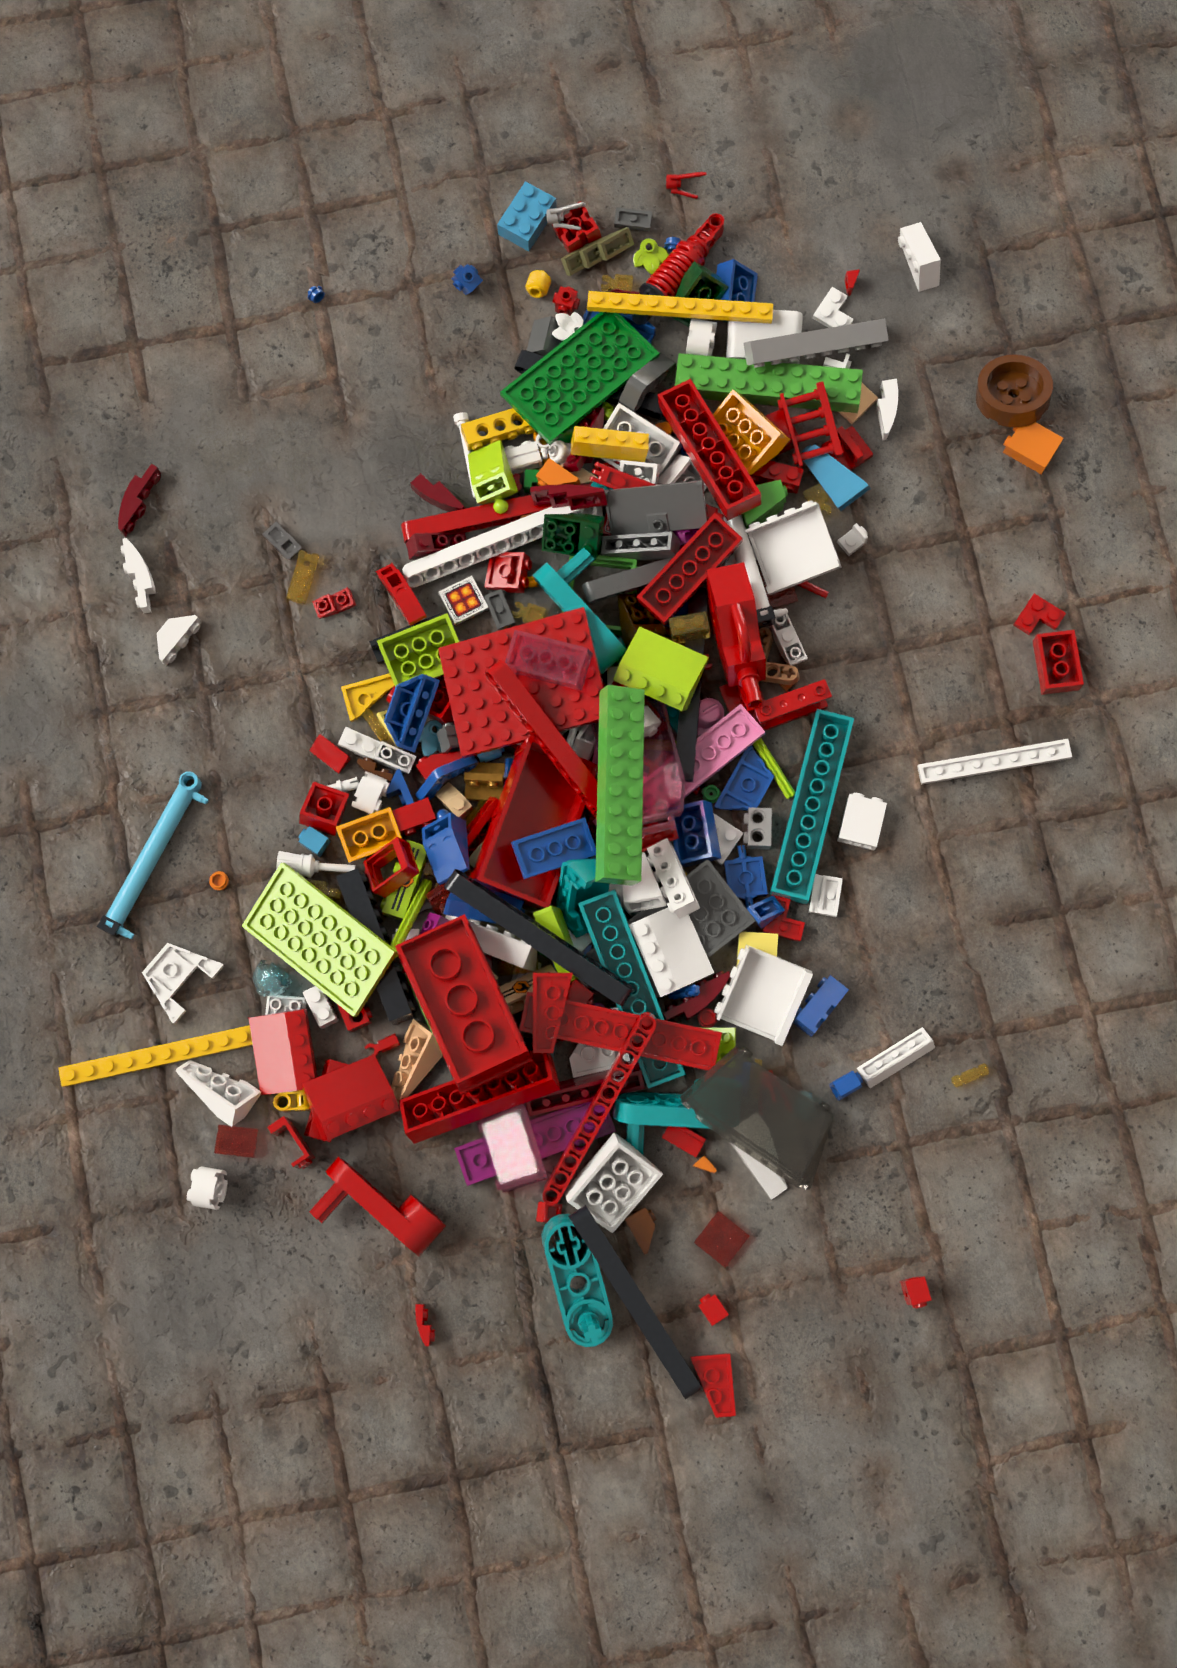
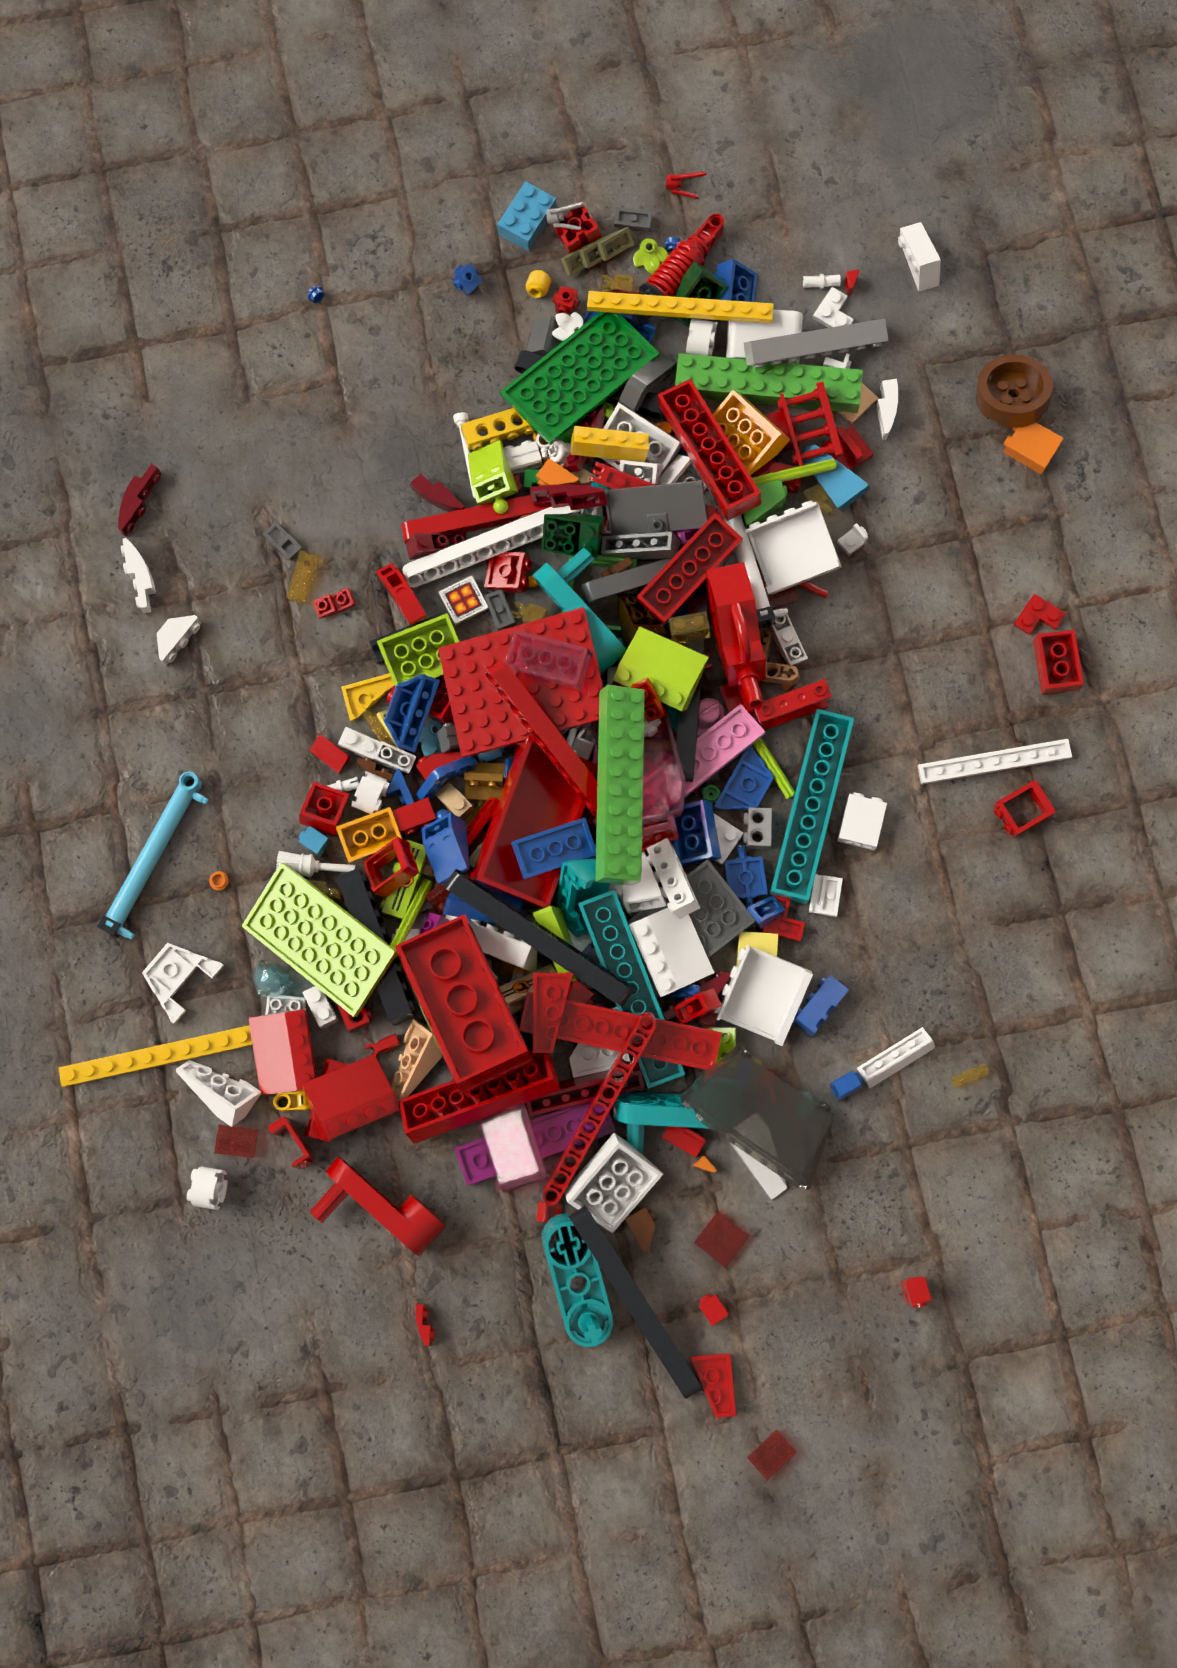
(618, 567): none -> reddish brown plate
(652, 704): none -> red slope
(697, 1006): none -> red slope
(771, 1454): none -> clear red plate
(797, 472): none -> lime axle
(821, 281): none -> white pin
(1039, 798): none -> red window

